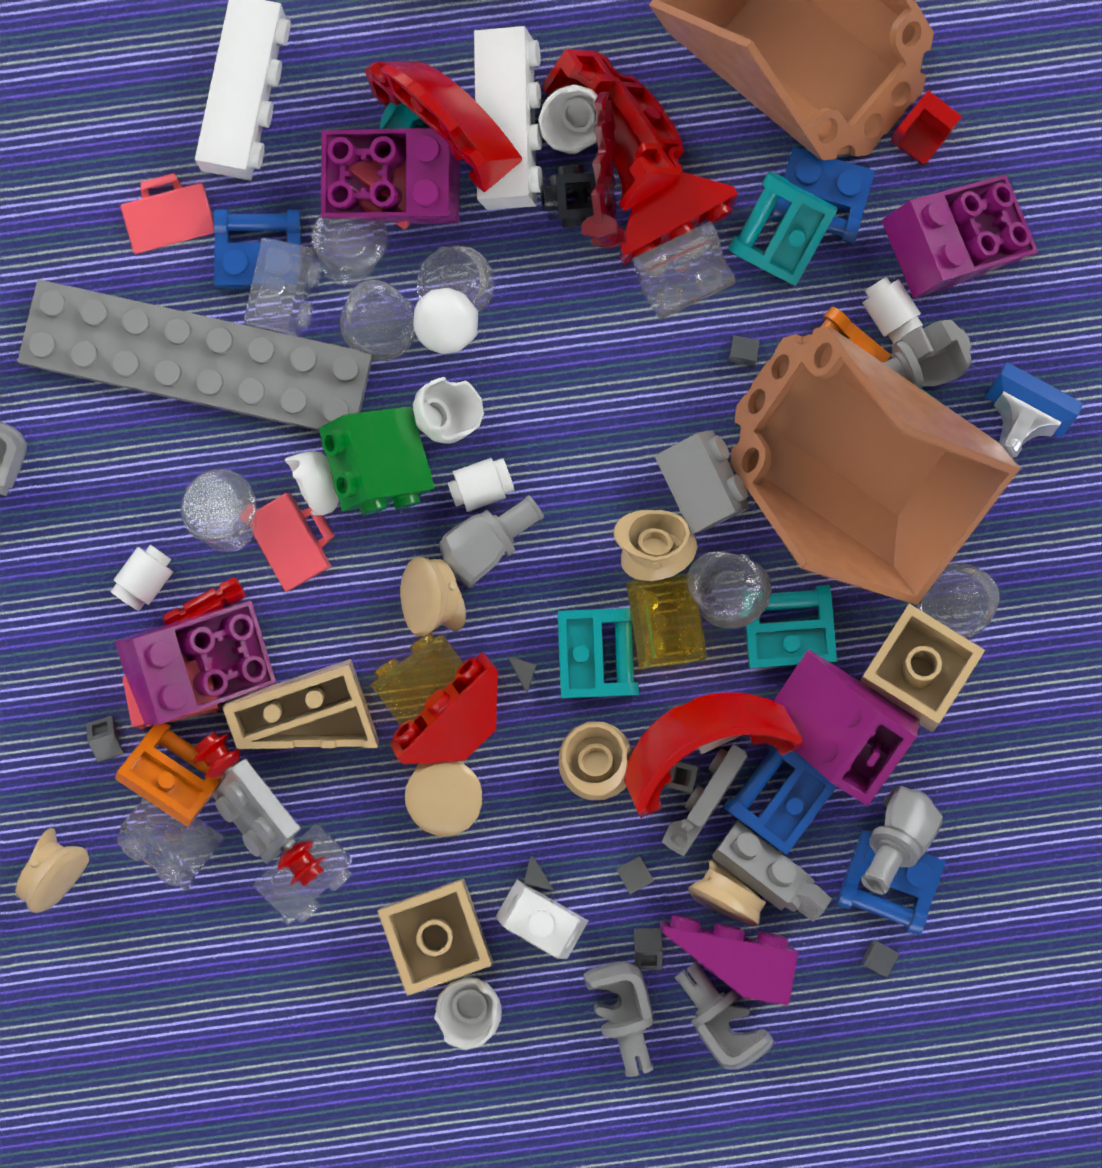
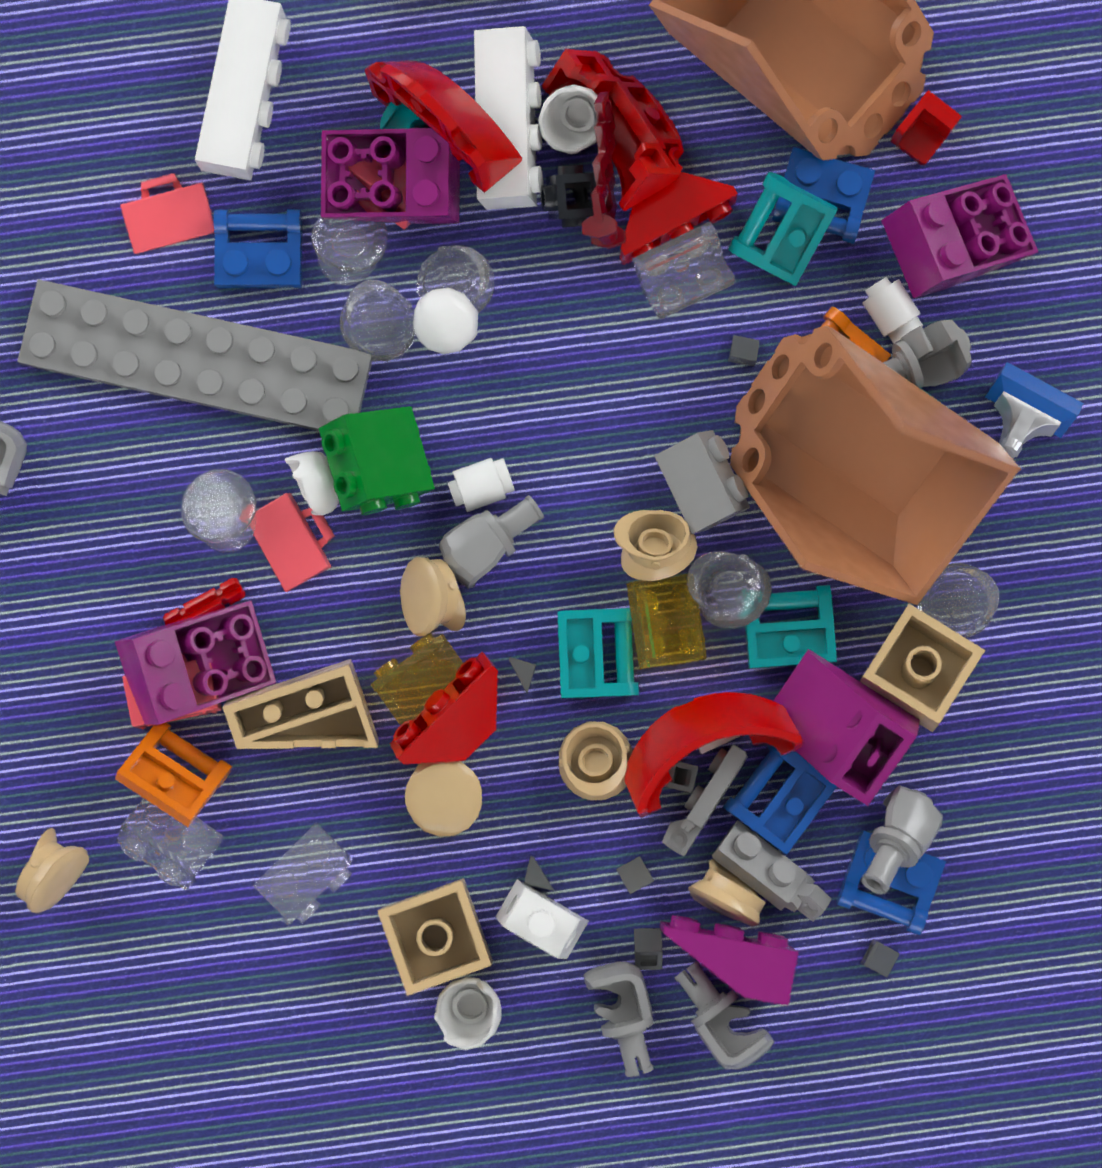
(104, 739): dark grey piece -> none
(142, 577): white brick -> none
(256, 811): light grey plate -> none
(283, 287): clear bracket -> none
(447, 410): white hair -> none

